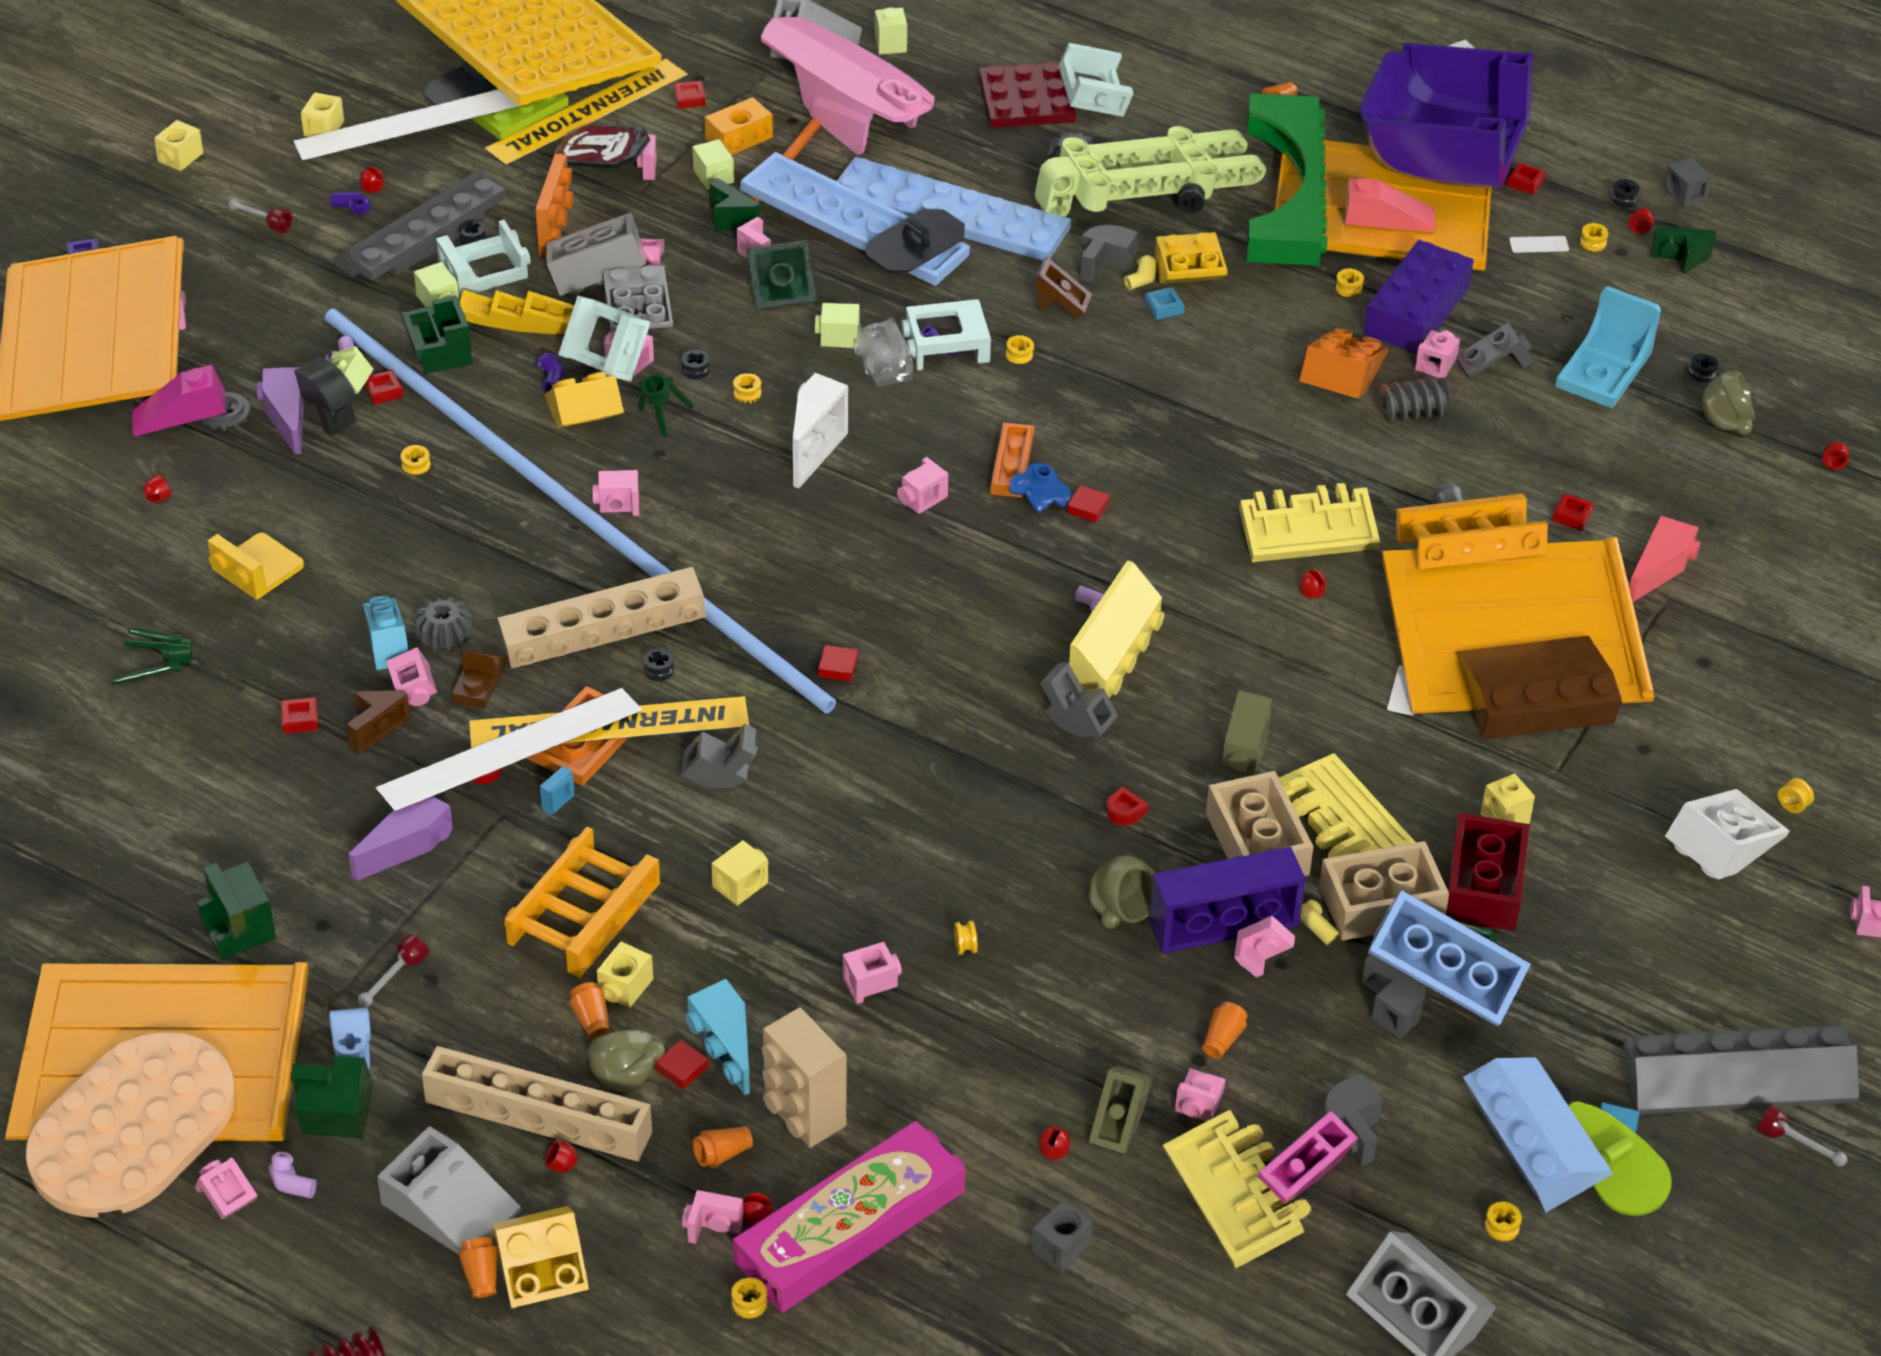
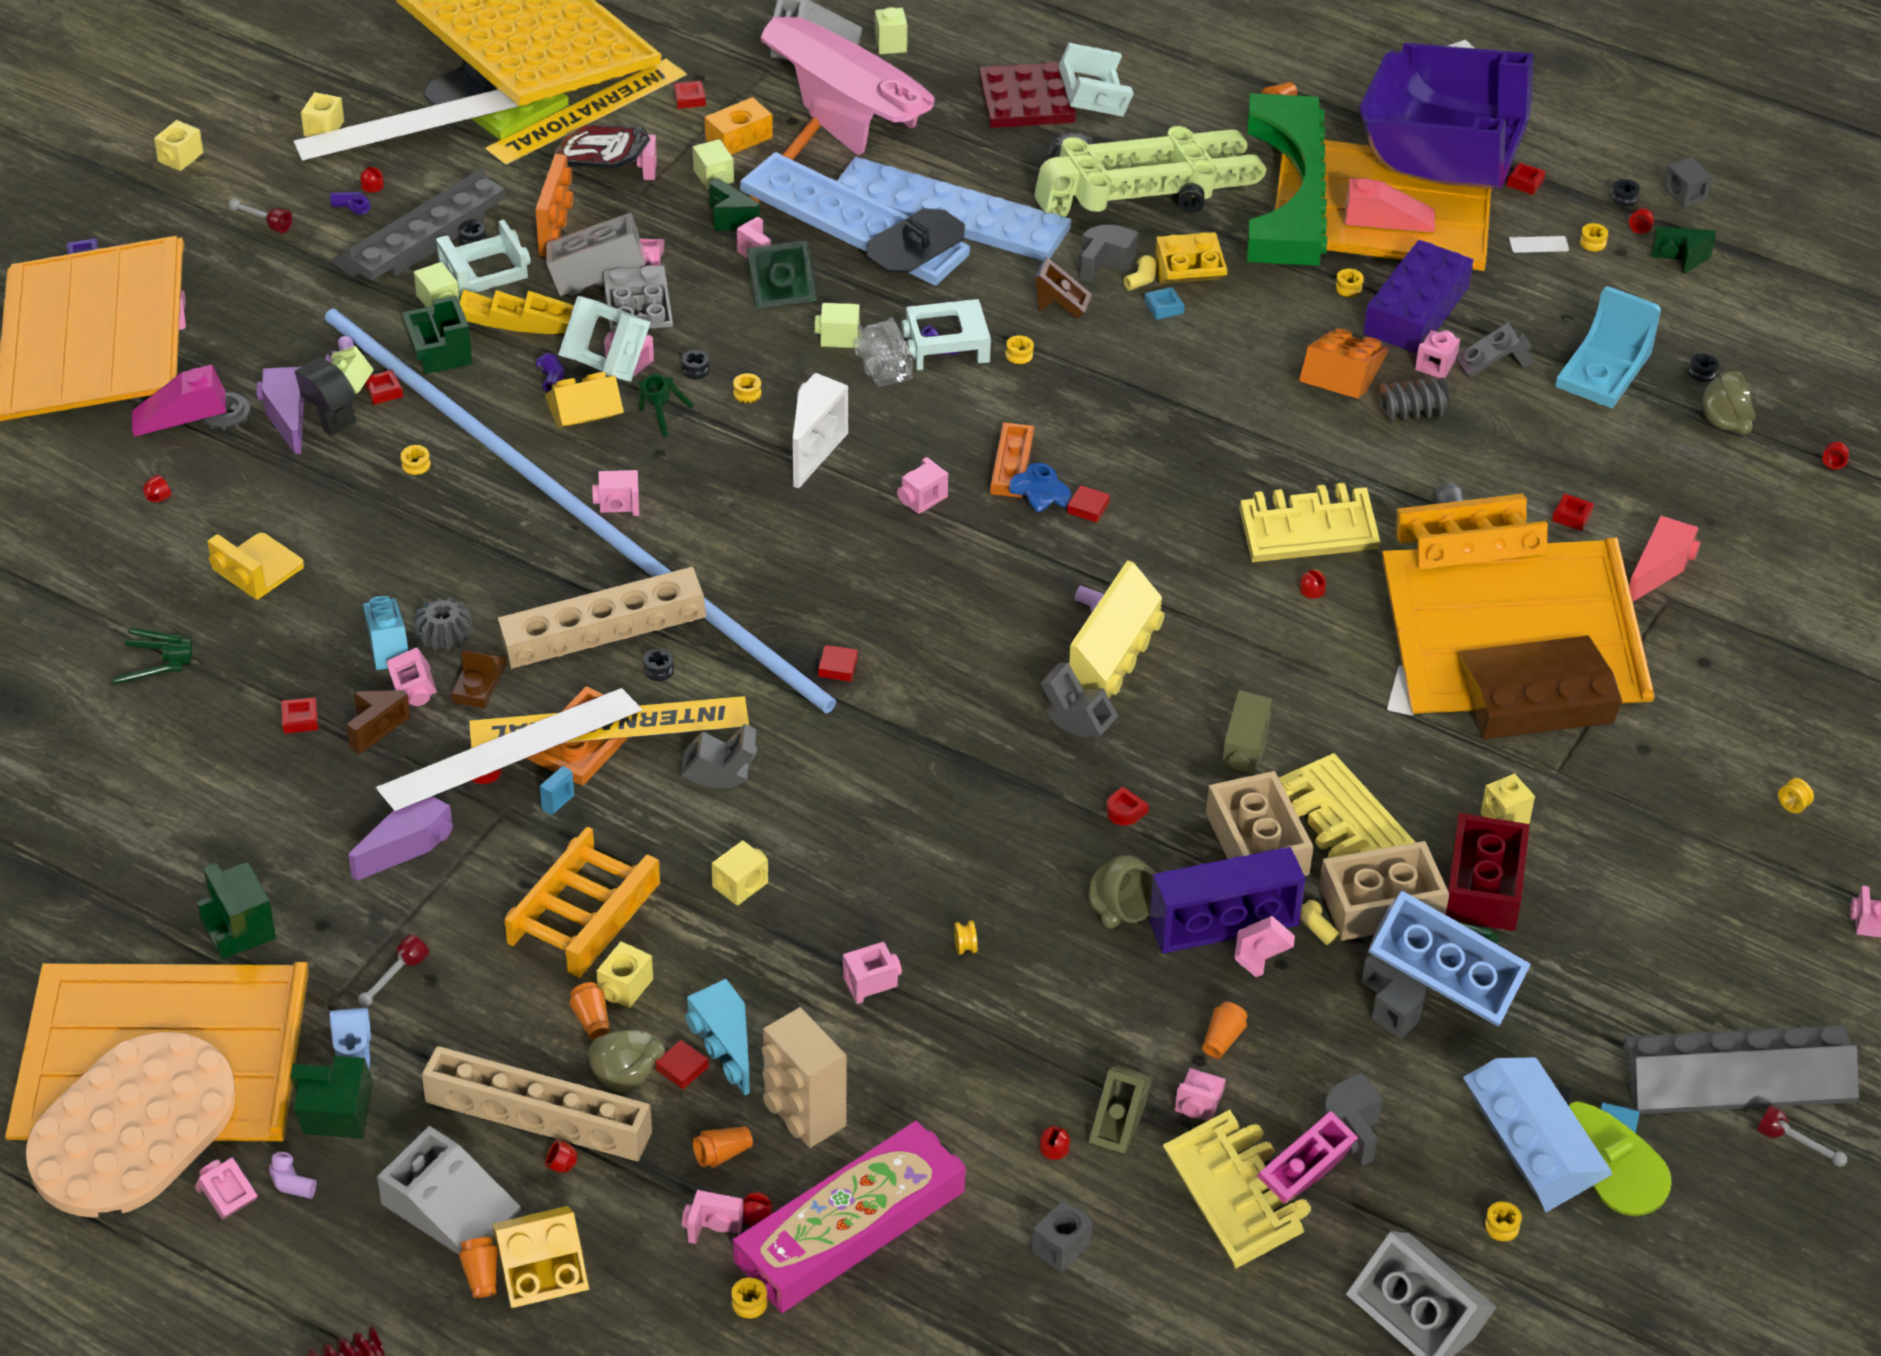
(1724, 832): white slope -> none

